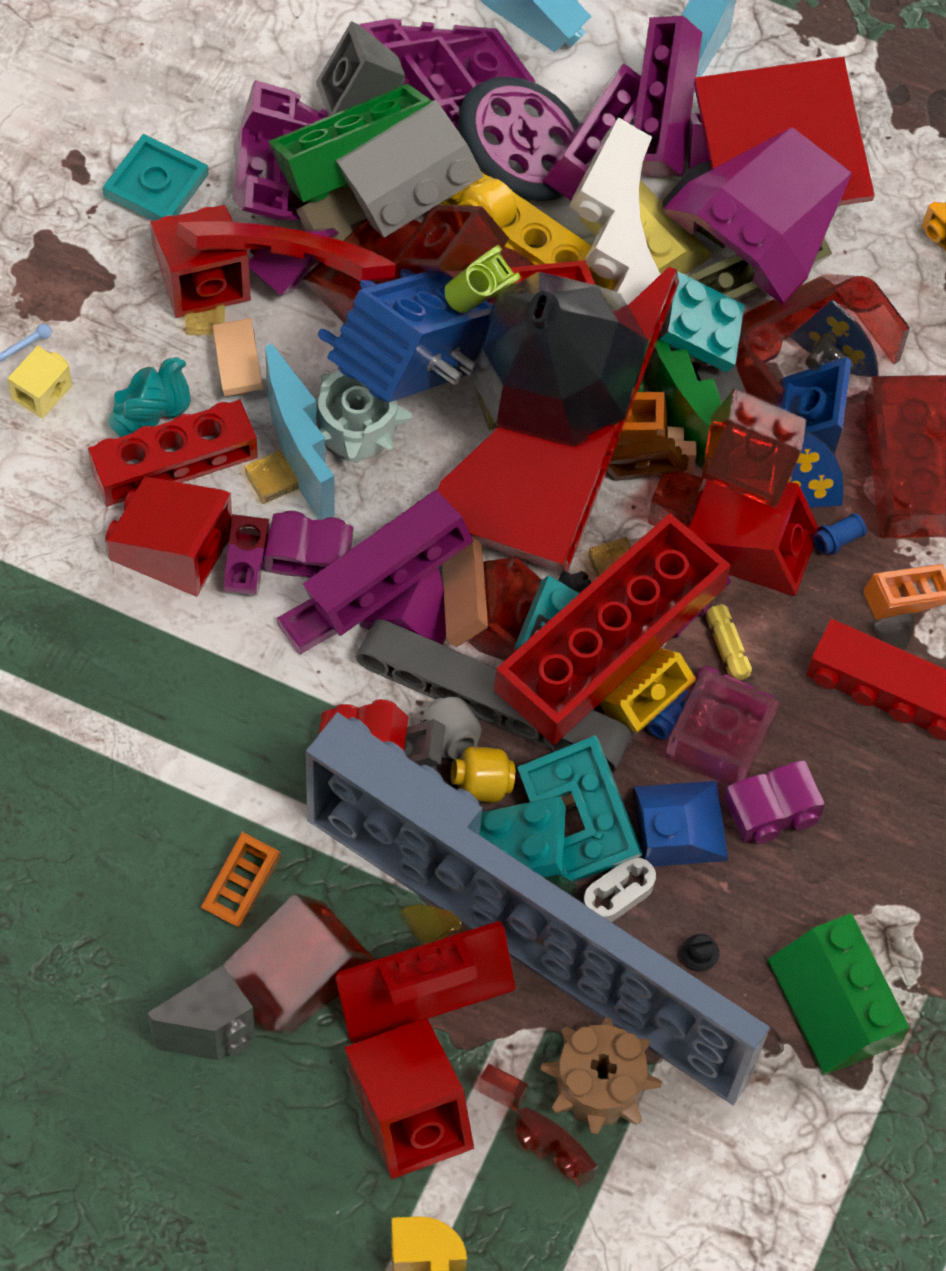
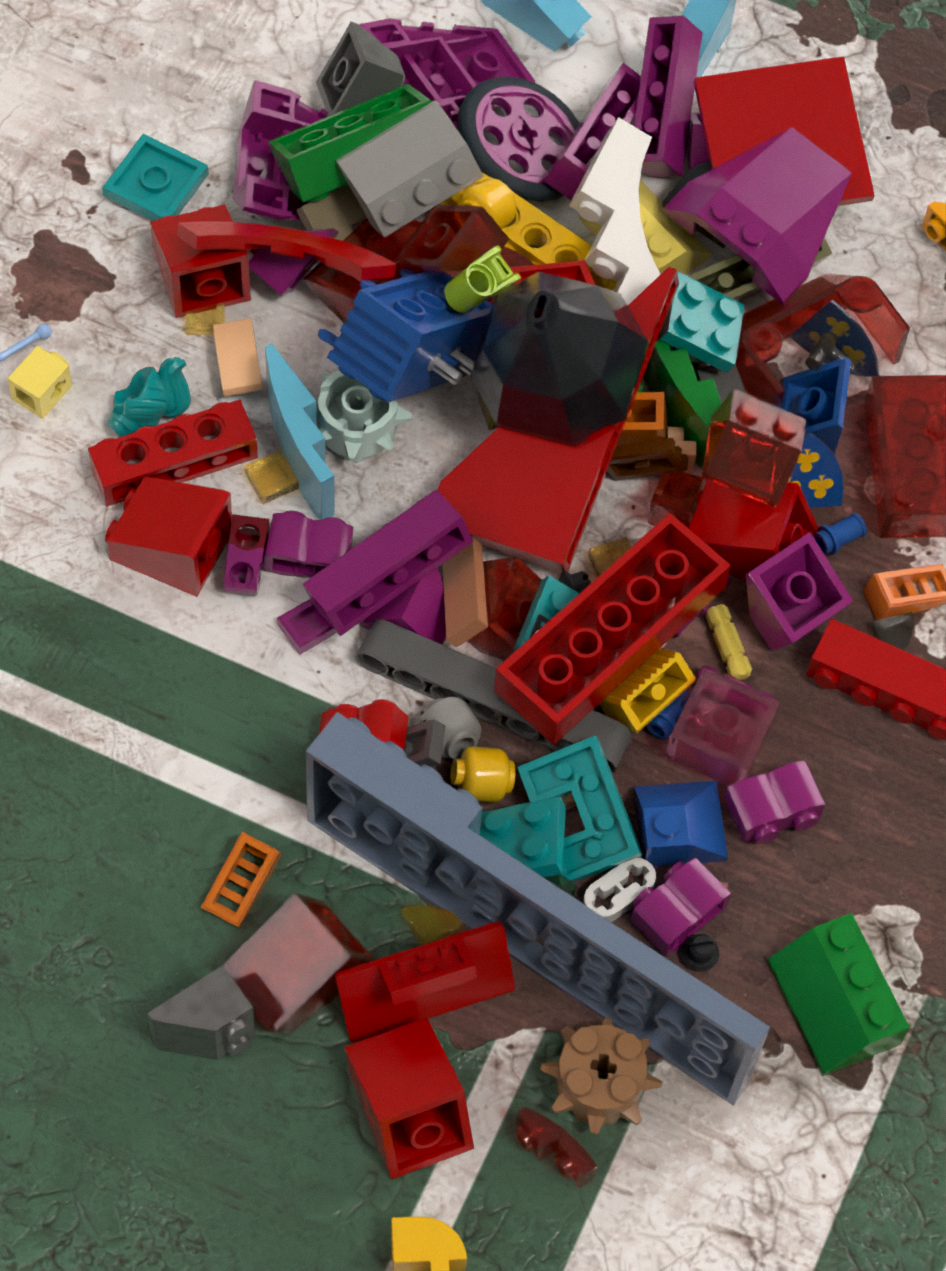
(503, 1087): clear red tile -> none
(679, 906): none -> magenta brick
(794, 593): none -> magenta slope

